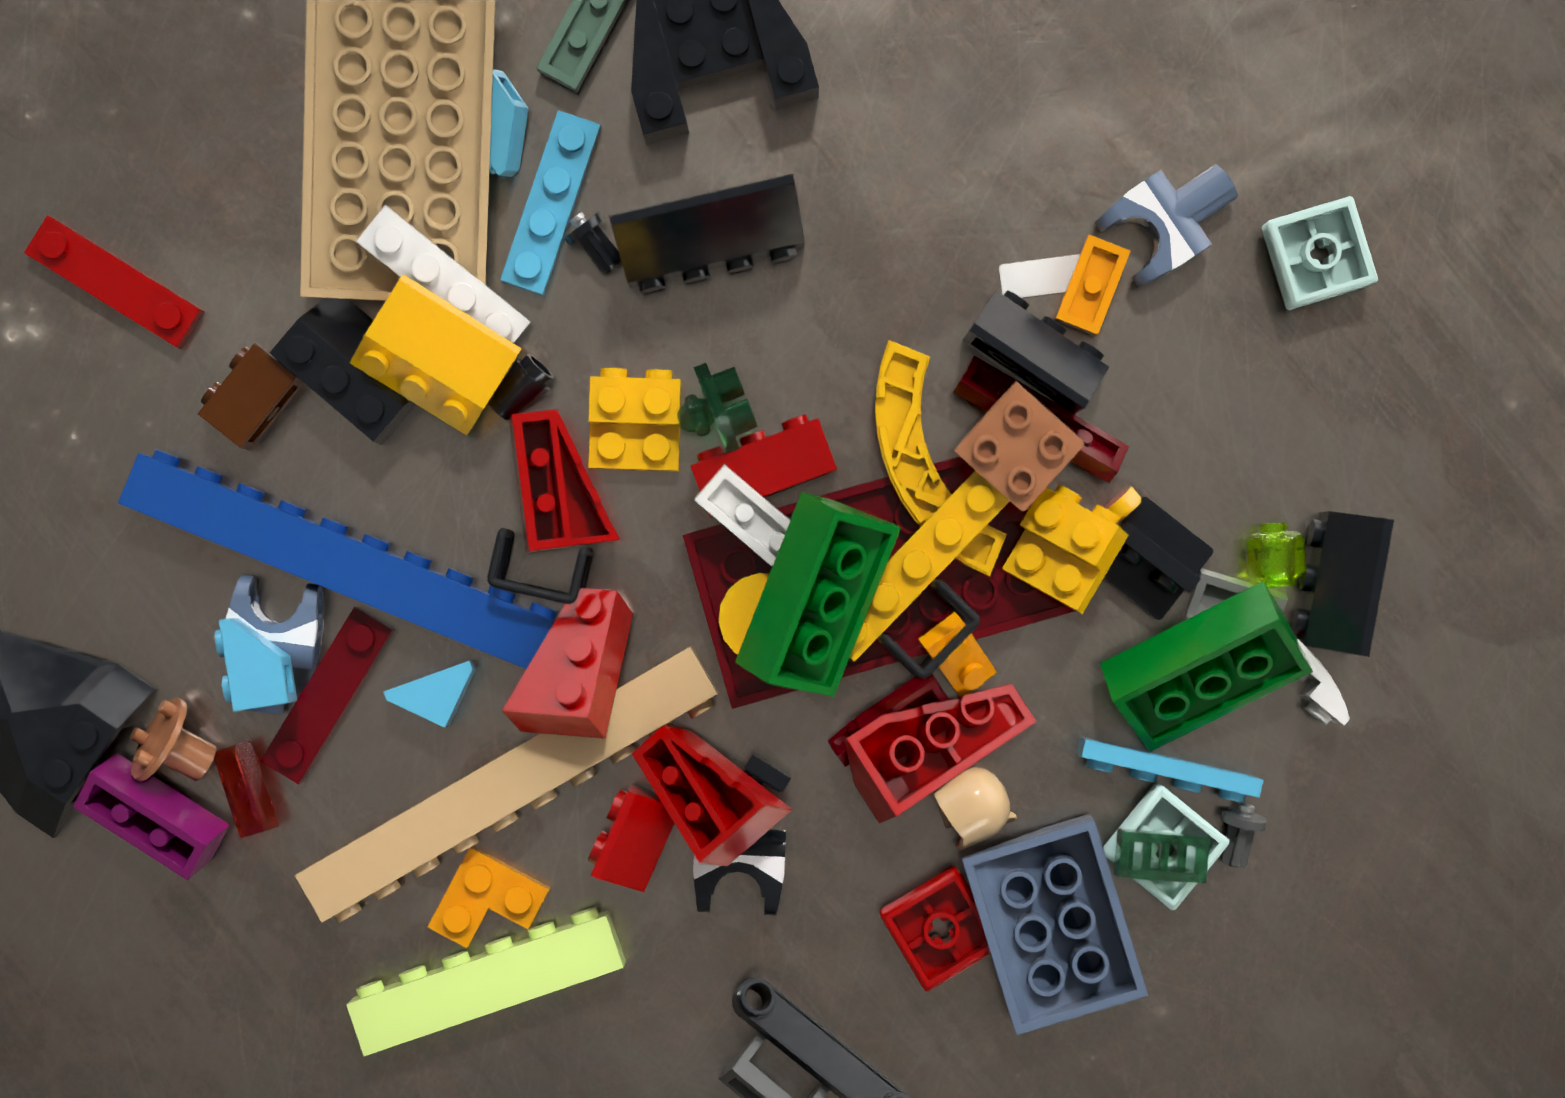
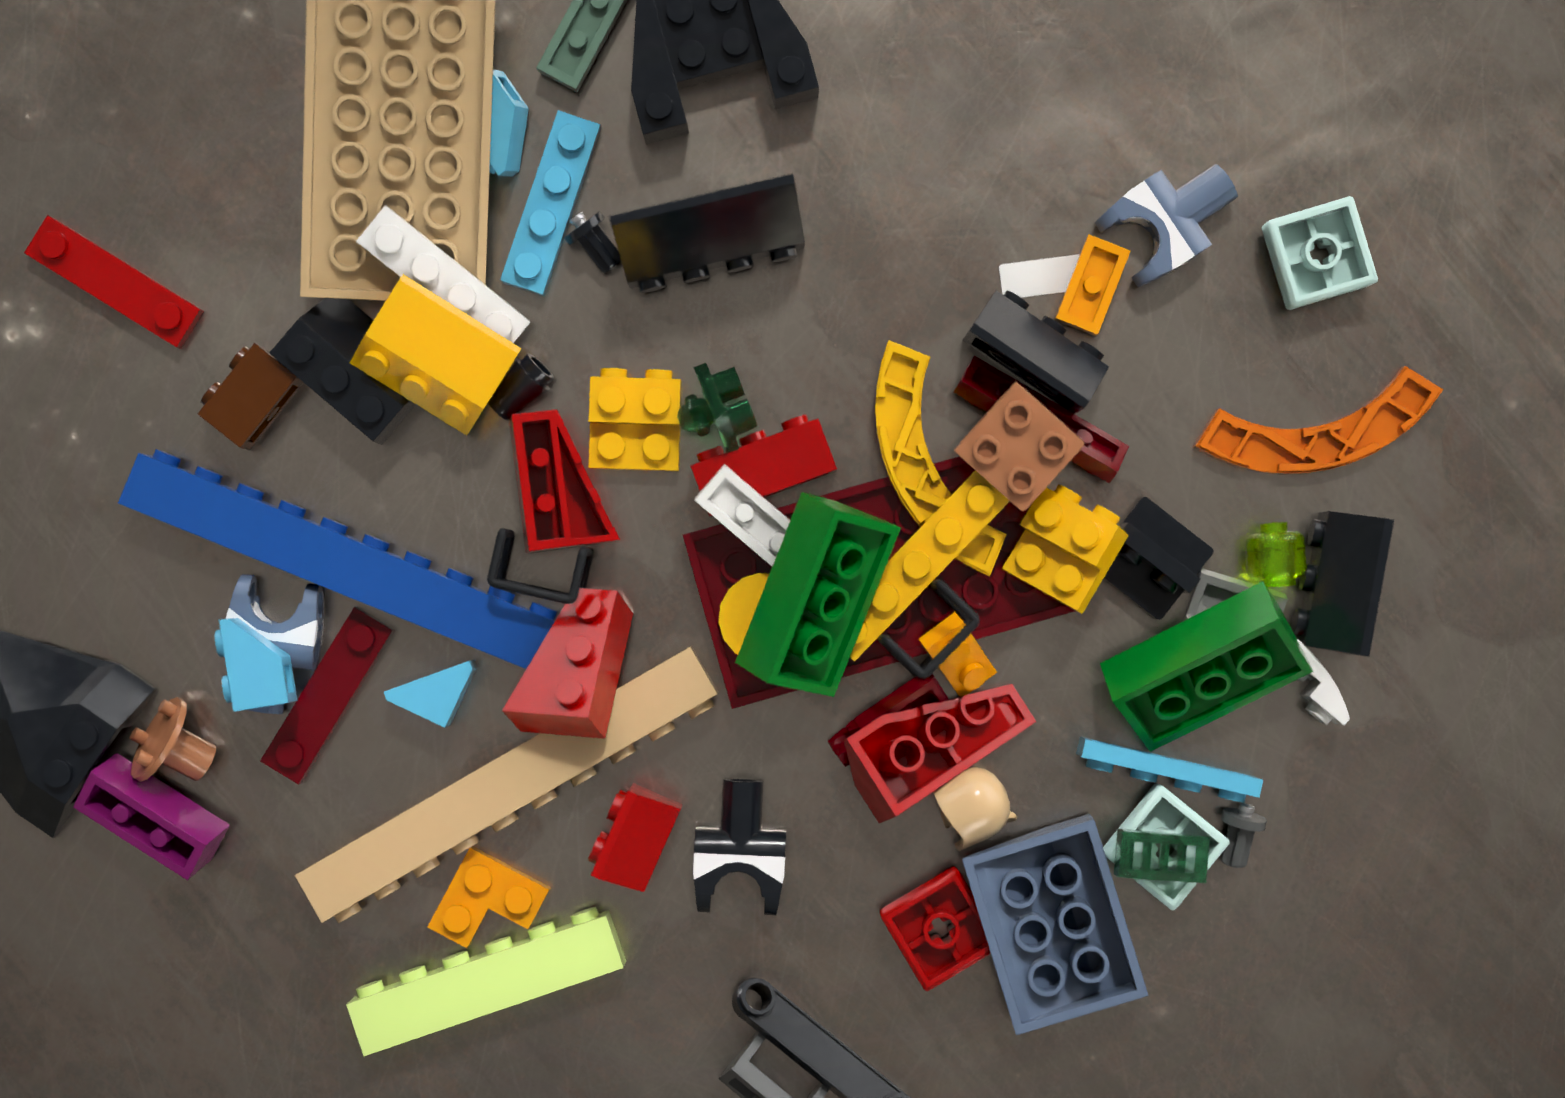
(245, 789): clear red plate -> none
(707, 795): red wedge -> none
(767, 772): black tile -> none
(1124, 502): yellow tile -> none
(1322, 446): none -> orange tile

